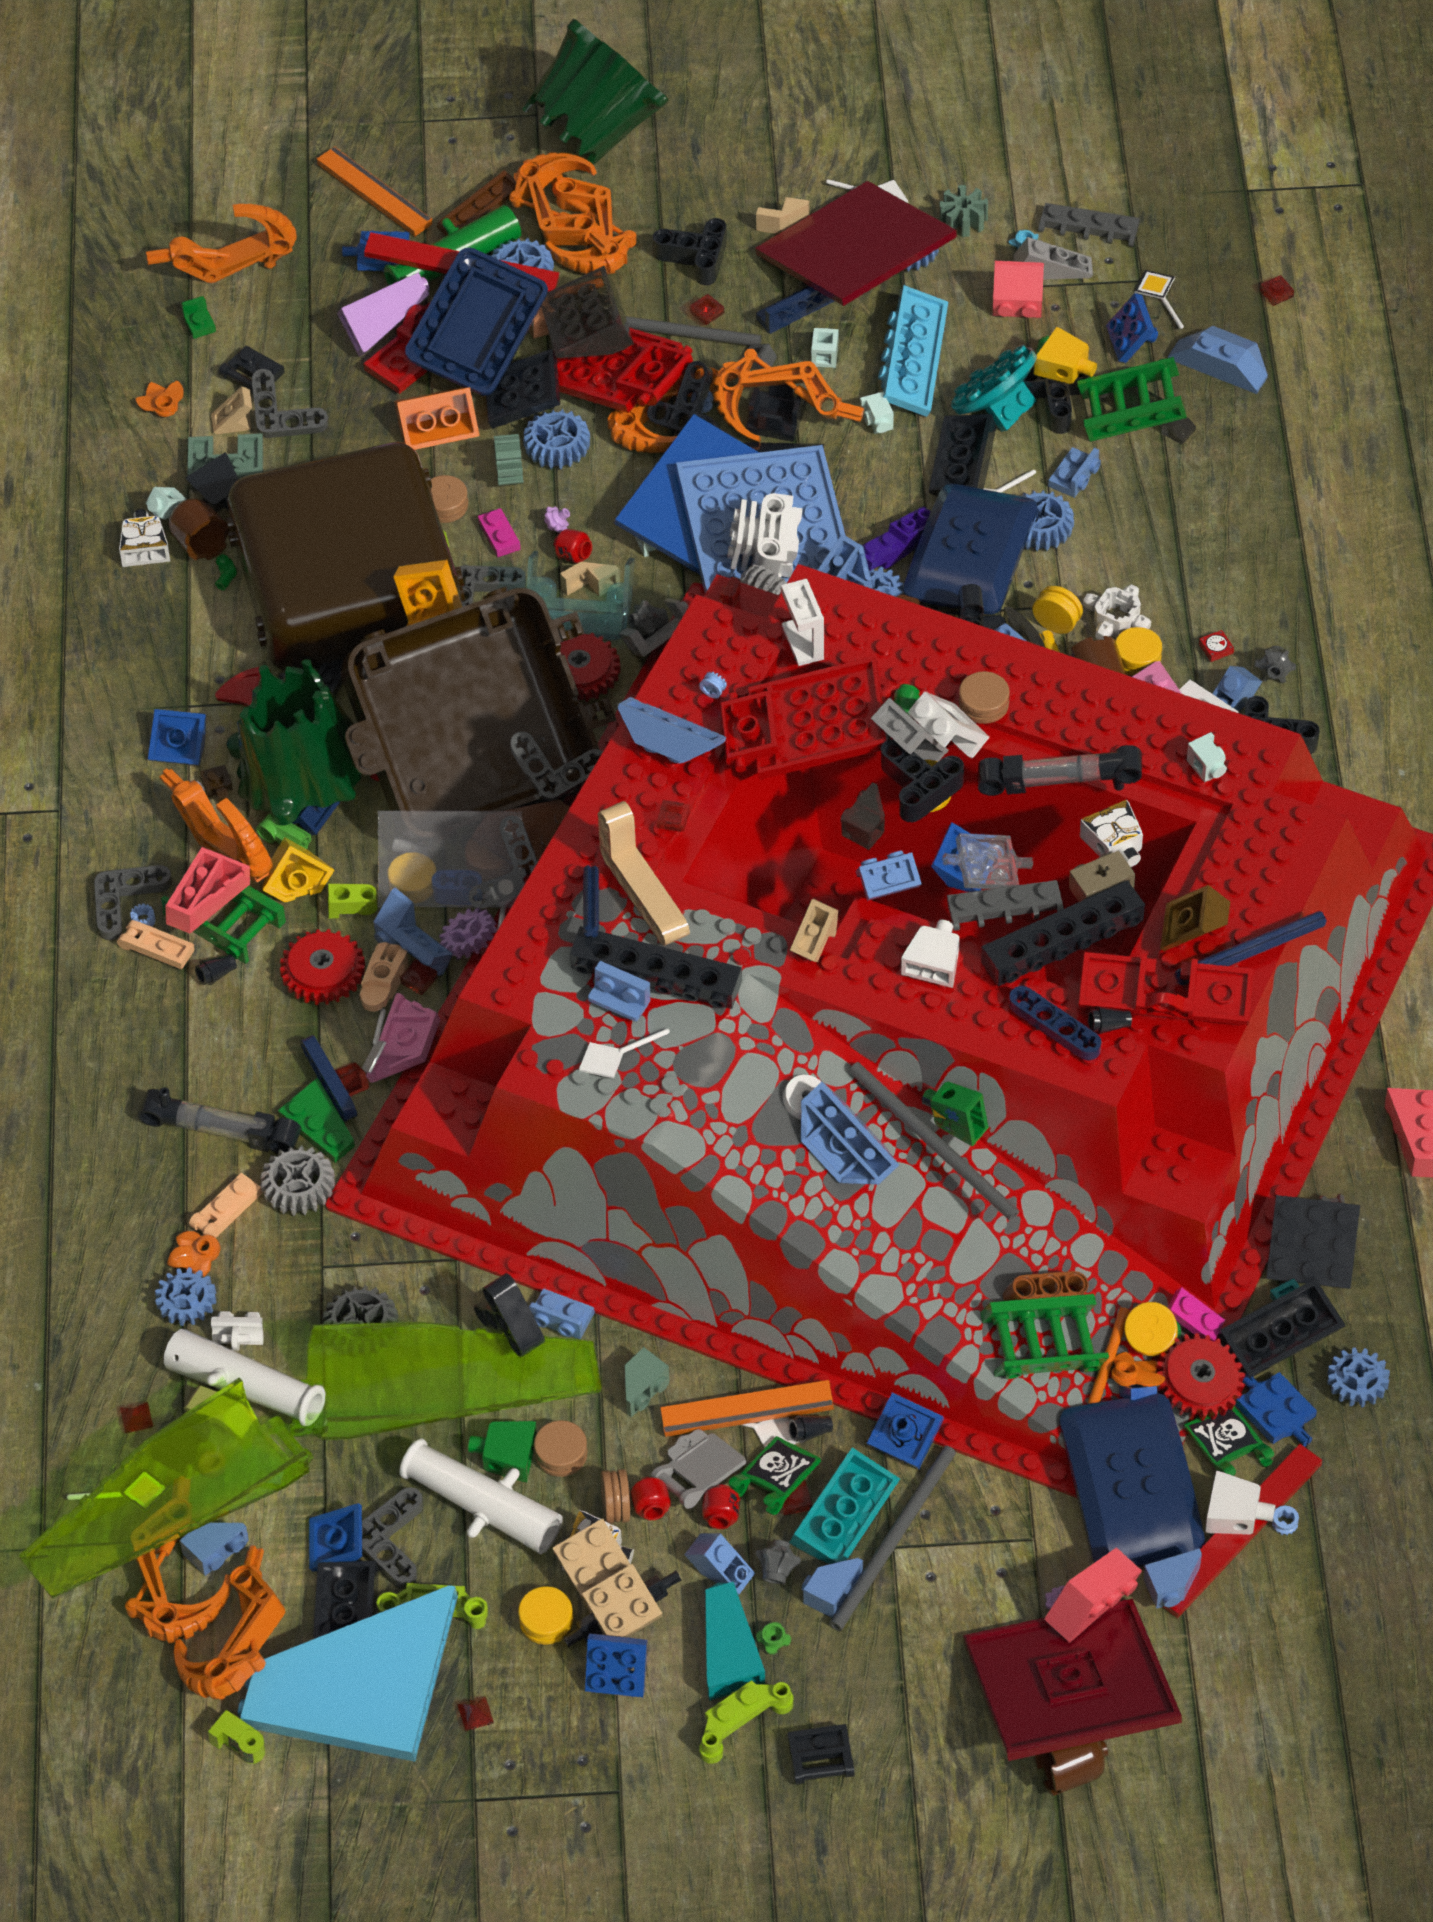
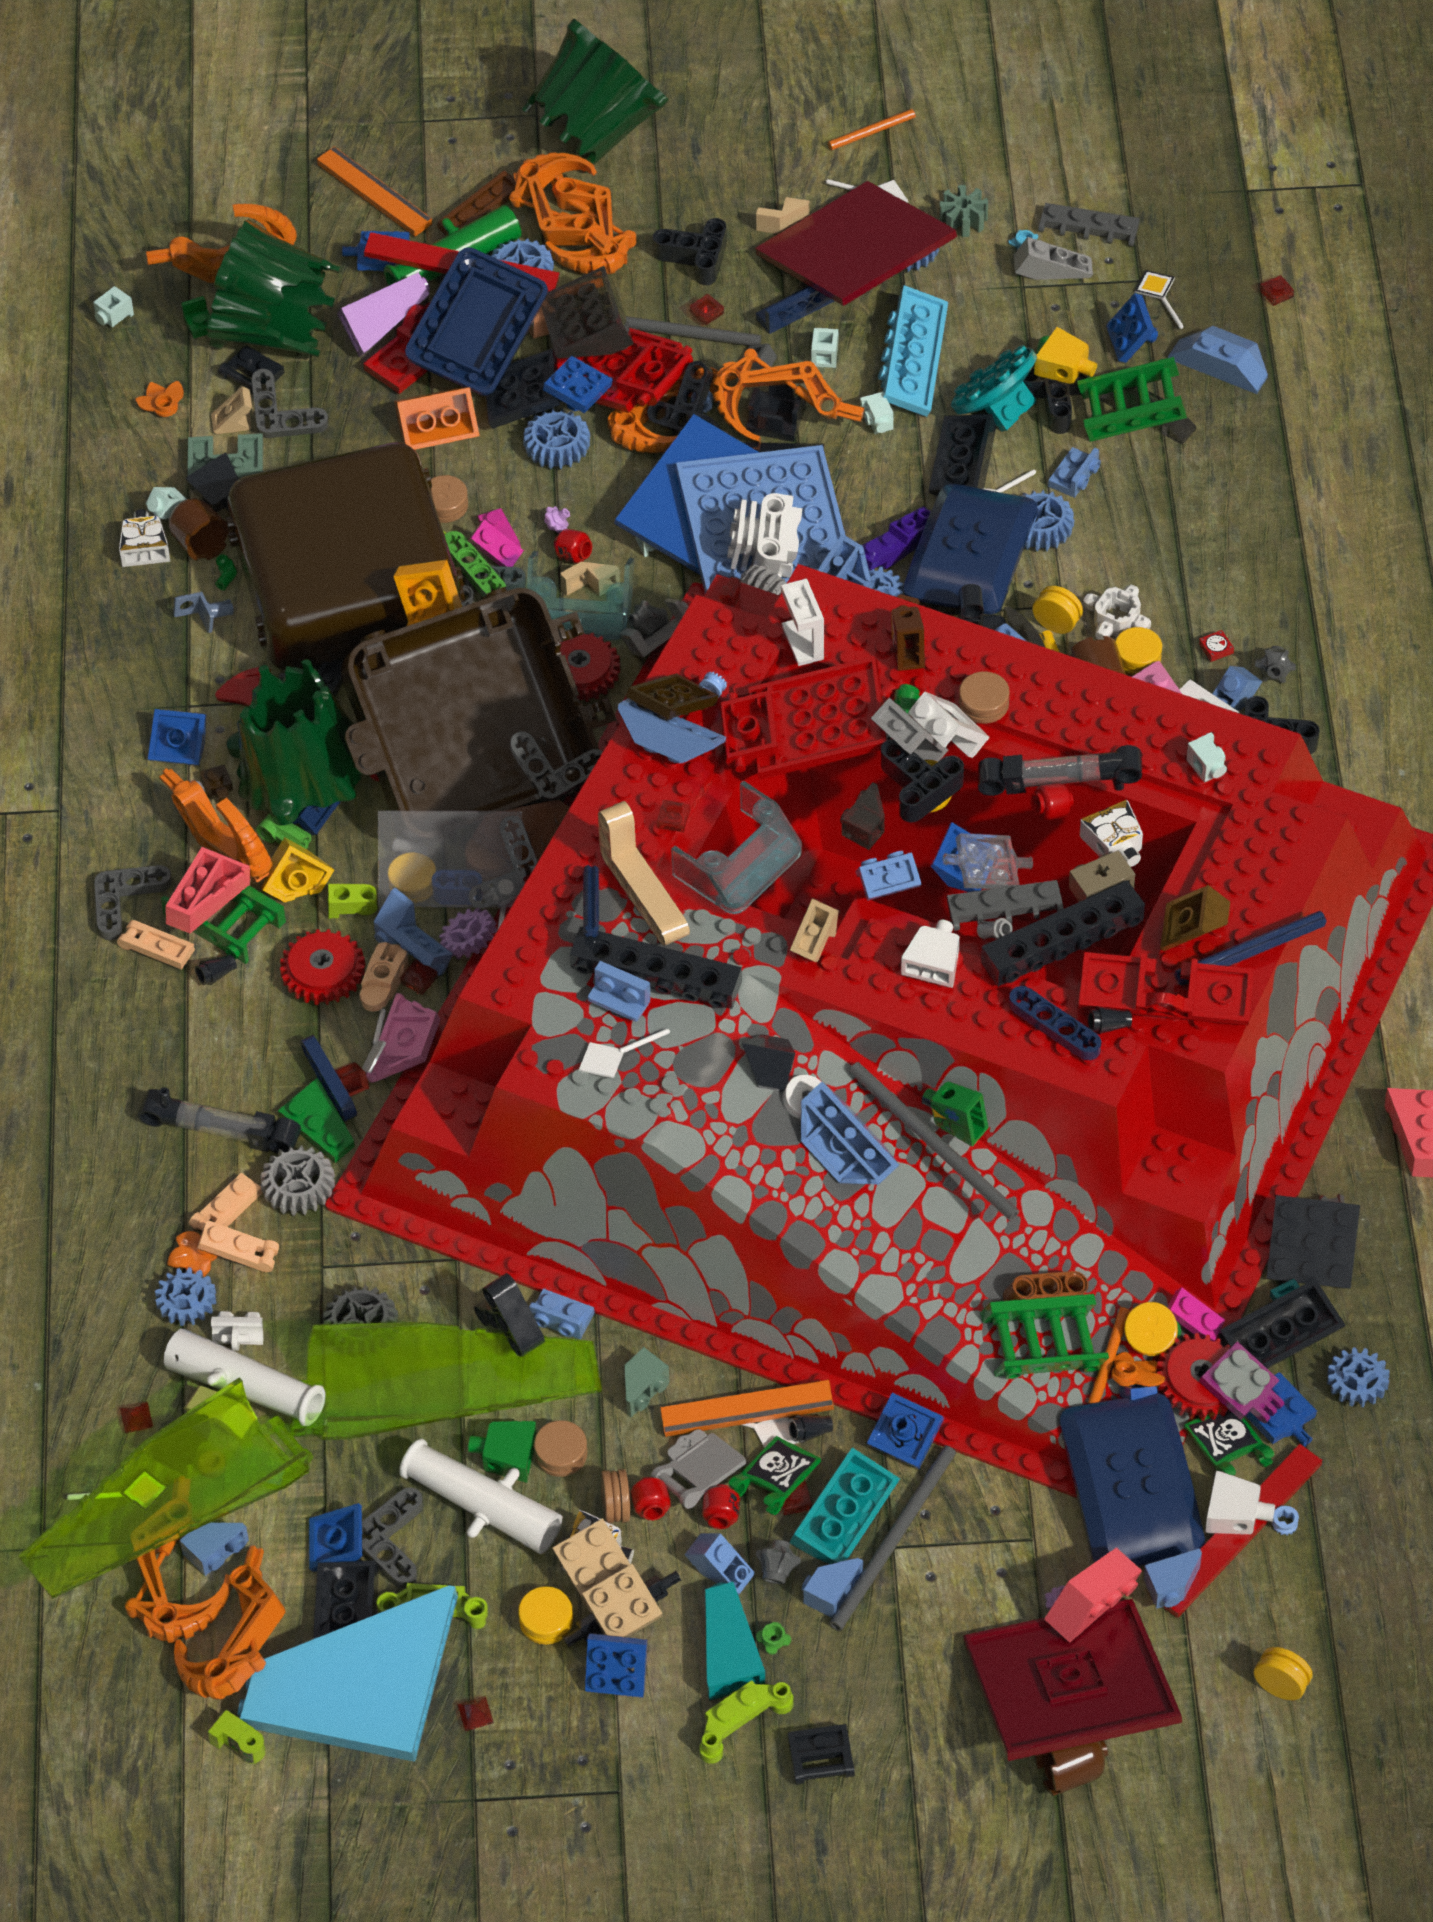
(113, 307): none -> light aqua brick
(143, 910): light blue bush -> none
(205, 610): none -> sand blue bracket
(238, 1246): none -> light nougat plate
(267, 293): none -> dark green piece
(470, 569): none -> bright green beam
(495, 545): none -> dark pink plate
(508, 459): sand green gear -> none
(578, 390): none -> blue plate
(671, 696): none -> dark brown plate
(752, 867): none -> clear light blue windscreen
(770, 1061): none -> black slope
(871, 129): none -> orange bar
(908, 626): none -> reddish brown torso
(994, 929): none -> light grey pin
(1018, 289): coral slope -> none
(1051, 801): none -> red head
(1243, 1384): none -> piece
(1283, 1673): none -> yellow head

